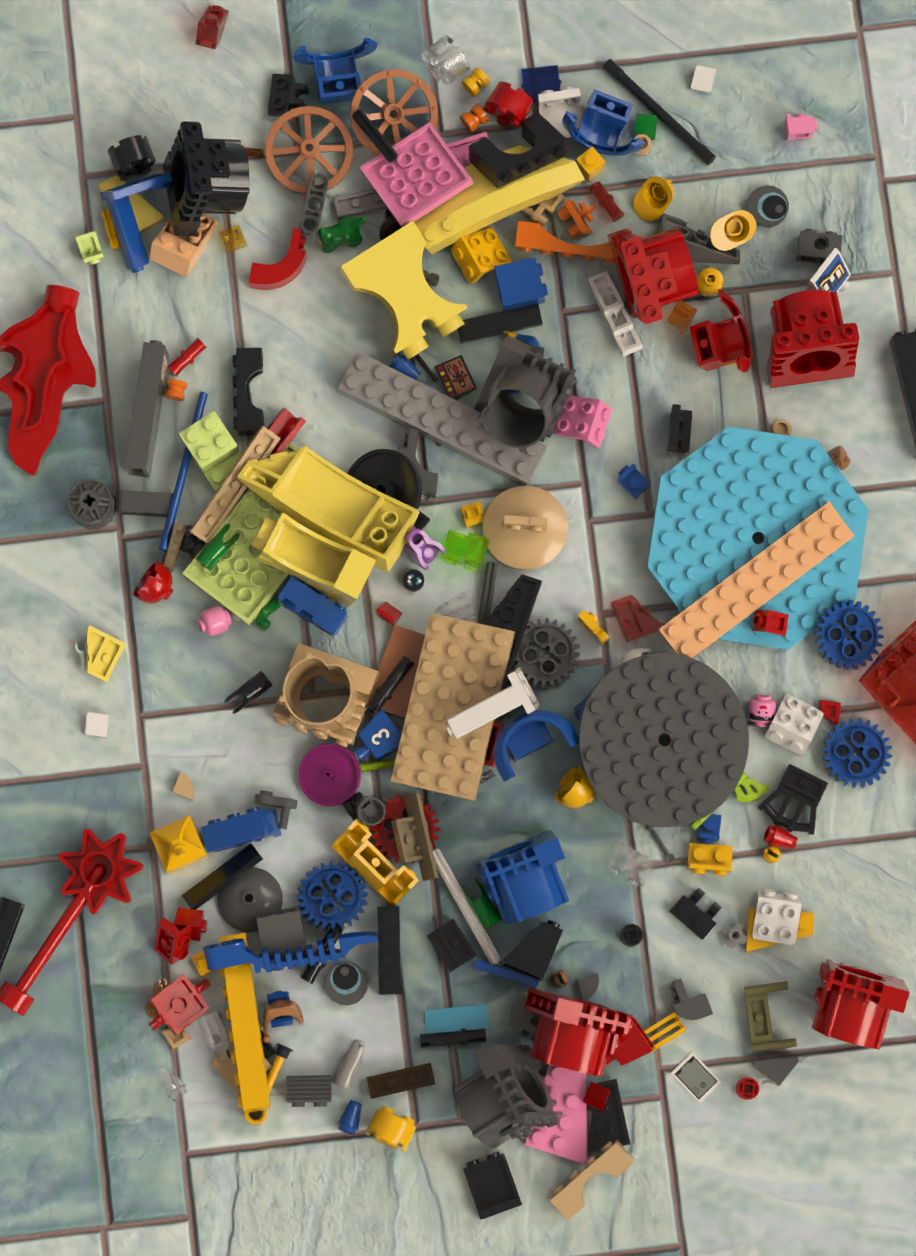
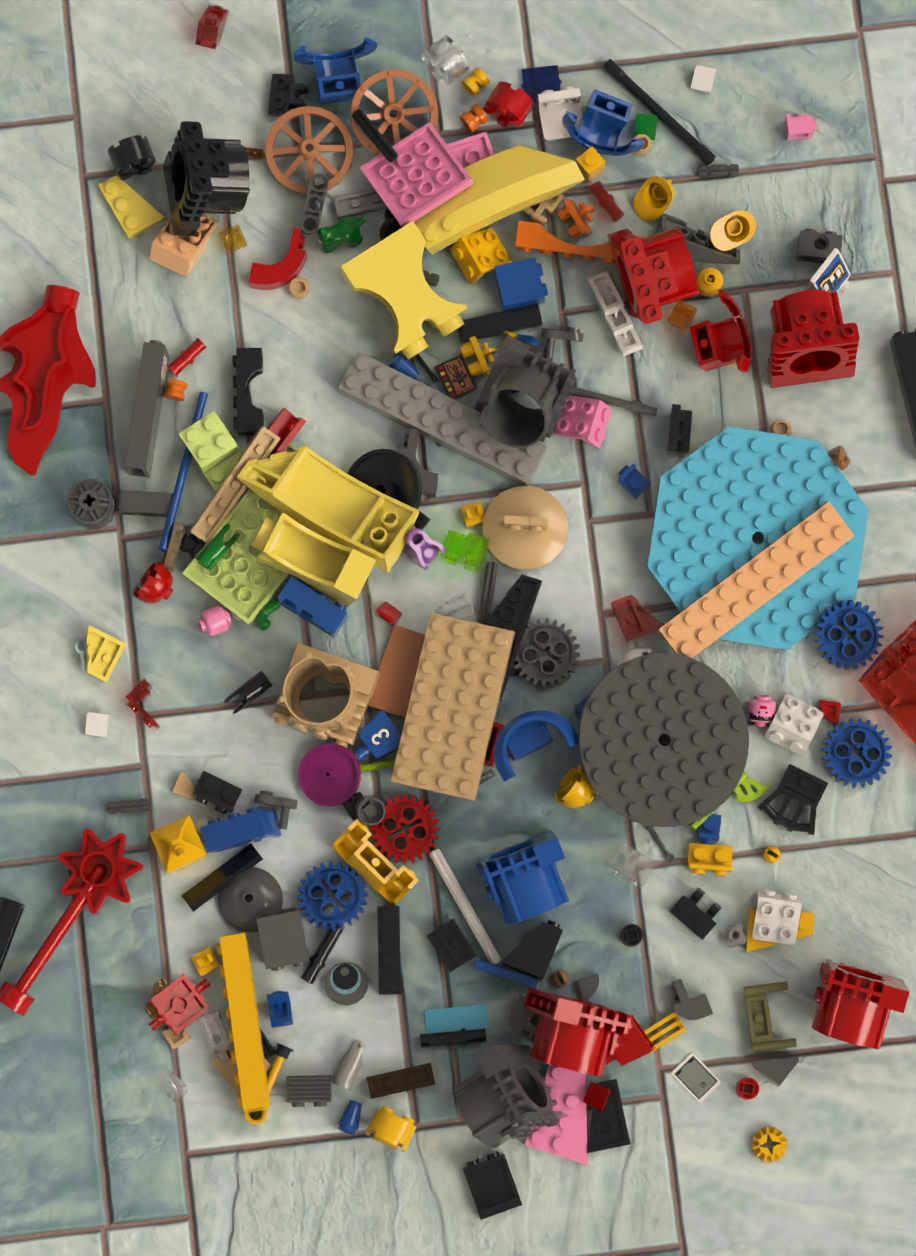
(89, 247): yellowish green bracket -> none
(110, 230): yellow axle -> none
(124, 218): blue piece -> none
(128, 806): none -> dark grey axle
(141, 692): none -> clear red bracket
(171, 942): red bracket -> none
(194, 918): red brick -> none
(217, 792): none -> black bracket
(235, 953): blue piece -> none
(277, 1009): medium nougat helmet -> none
(299, 288): none -> tan tile
(384, 692): black pin -> none
(413, 580): black tile -> none
(413, 838): dark tan bracket -> none
(473, 349): none -> yellow hips
(483, 908): green piece -> none
(495, 706): white piece -> none
(504, 167): black arch -> none
(571, 334): none -> dark grey piece
(590, 621): yellow plate -> none
(612, 1160): tan arch -> none
(635, 406): none -> dark grey bar
(718, 170): none -> dark grey axle
(761, 1137): none -> yellow gear
(768, 206): tile -> none
(770, 622): red bracket -> none
(779, 837): red cone -> none

